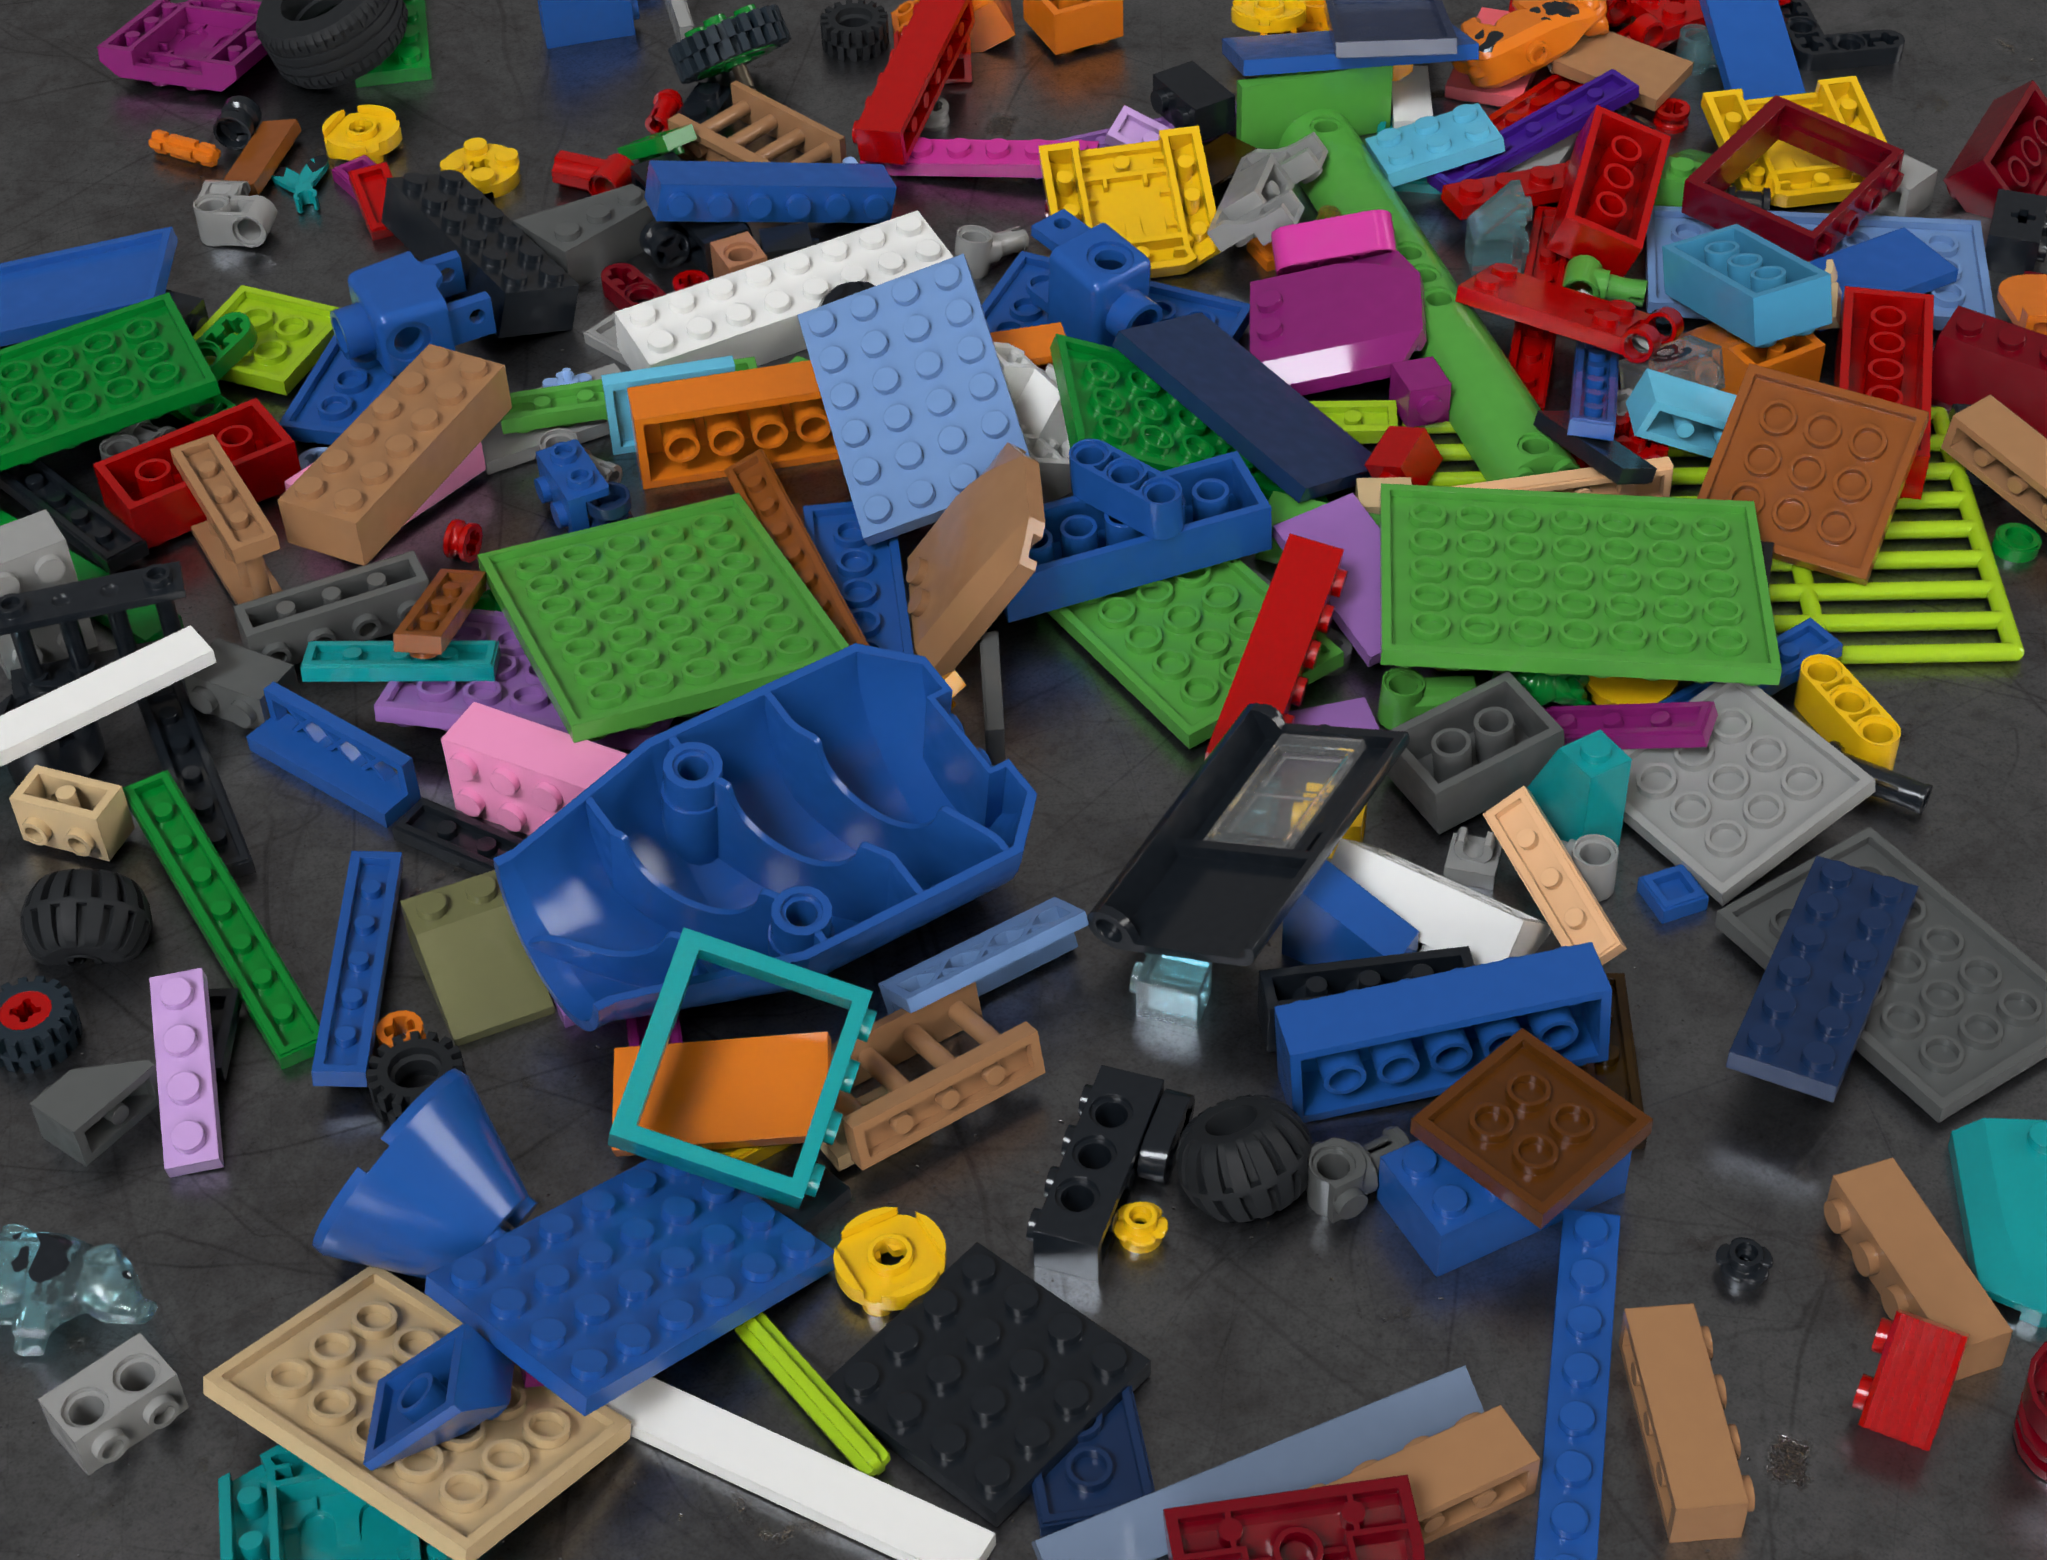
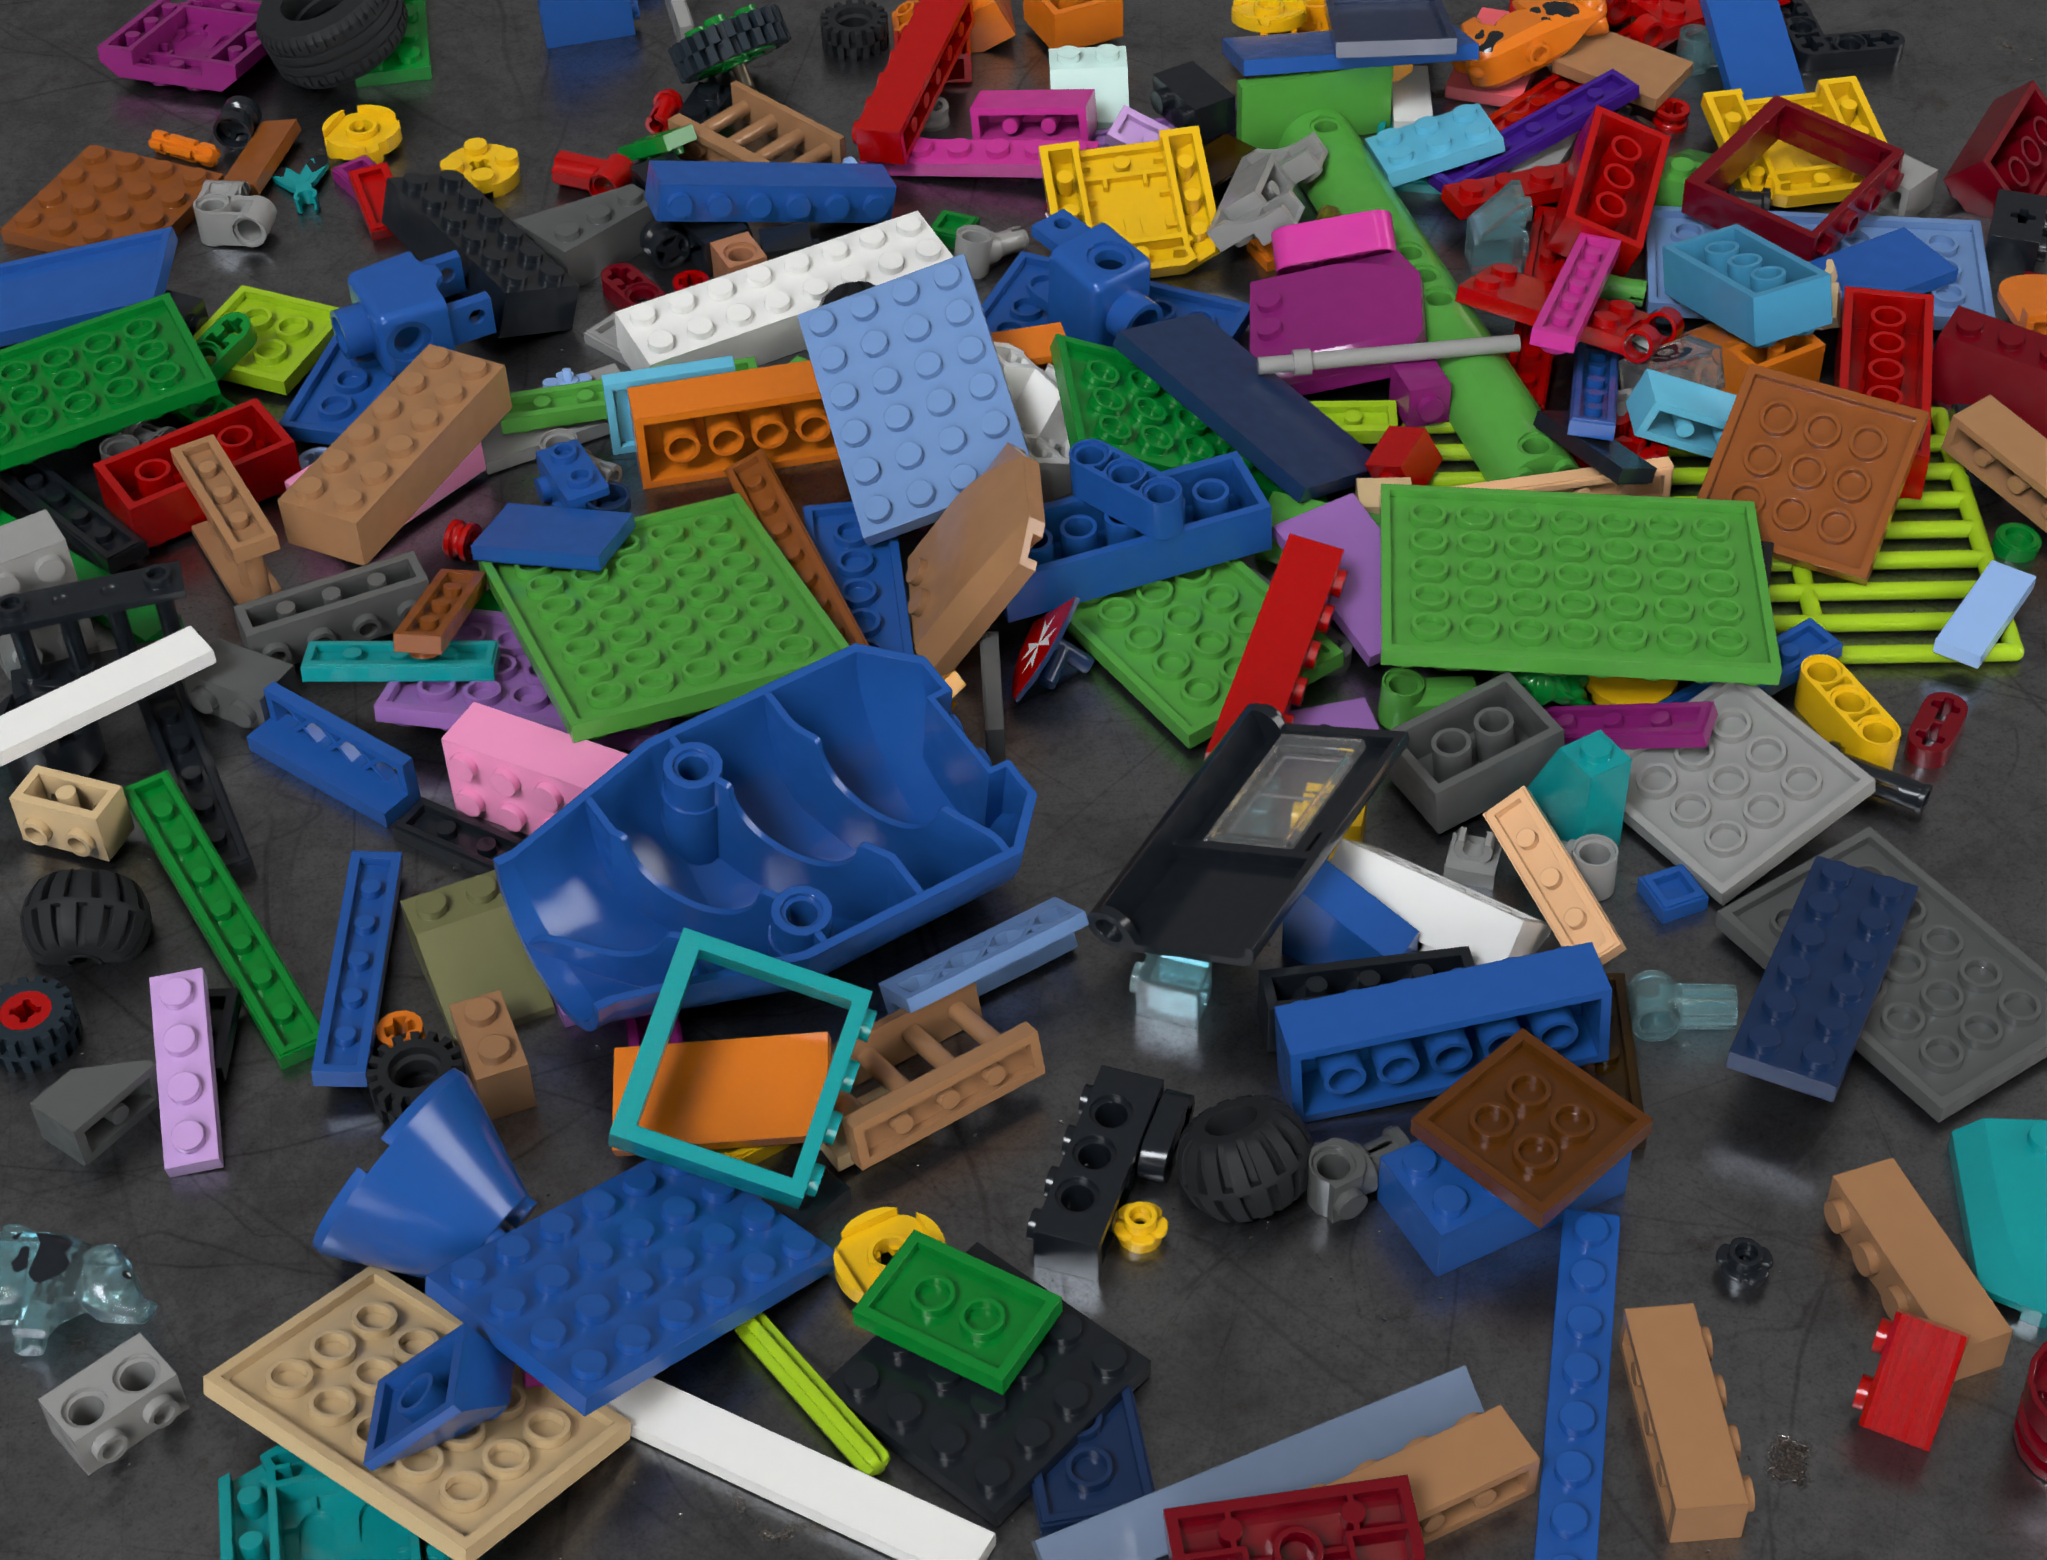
(107, 198): none -> dark orange plate
(493, 1054): none -> medium nougat brick
(553, 537): none -> blue tile
(948, 223): none -> green tile
(958, 1311): none -> green plate
(1034, 114): none -> dark pink brick
(1048, 652): none -> shield
(1093, 68): none -> light aqua slope
(1303, 361): none -> light grey bar
(1575, 293): none -> dark pink plate
(1664, 1007): none -> clear light blue piece
(1928, 727): none -> dark red beam
(1984, 614): none -> light blue tile

